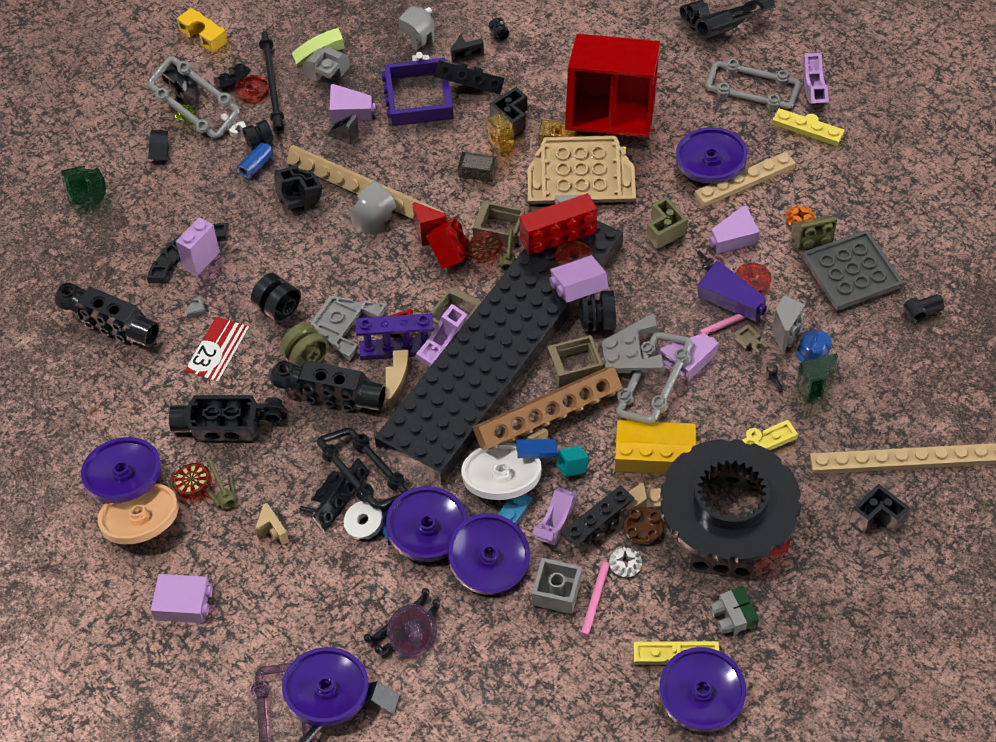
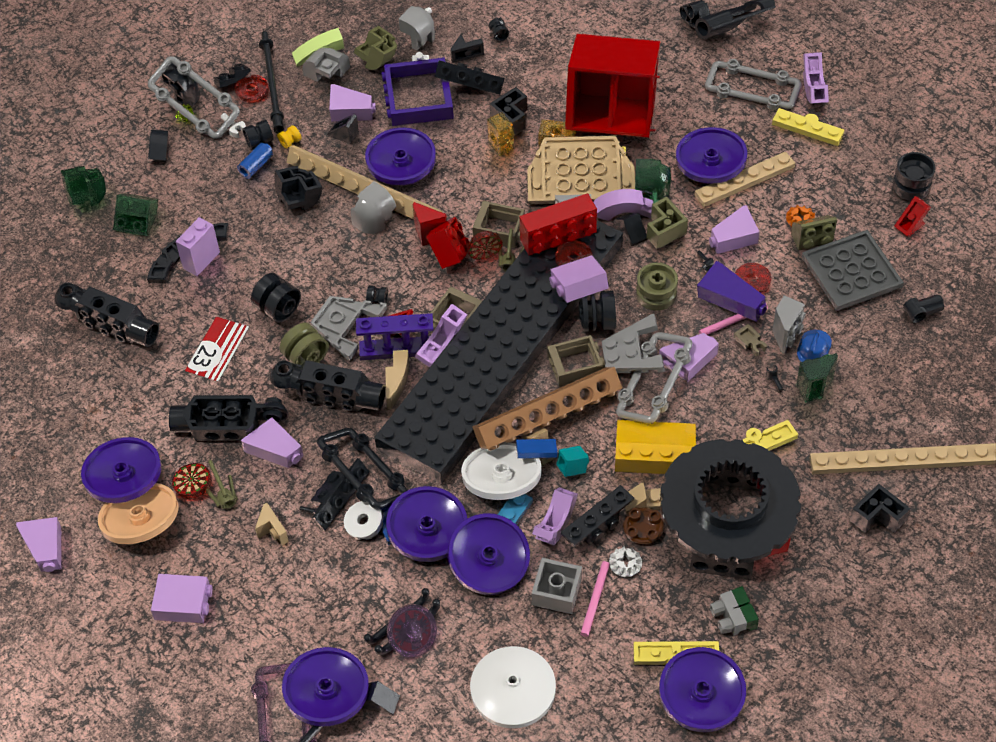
(43, 542): none -> lavender slope
(135, 213): none -> clear green slope
(195, 308): light grey tile -> none
(211, 35): yellow arch -> none
(273, 444): none -> lavender slope
(290, 136): none -> yellow wheel
(377, 49): none -> olive brick
(377, 295): none -> black wheel
(400, 156): none -> dark purple dish
(477, 166): clear smoke brick -> none
(513, 687): none -> white dish
(622, 201): none -> lavender arch
(632, 228): none -> black slope
(652, 179): none -> clear green brick
(656, 286): none -> olive wheel
(913, 176): none -> black wheel
(913, 216): none -> red slope

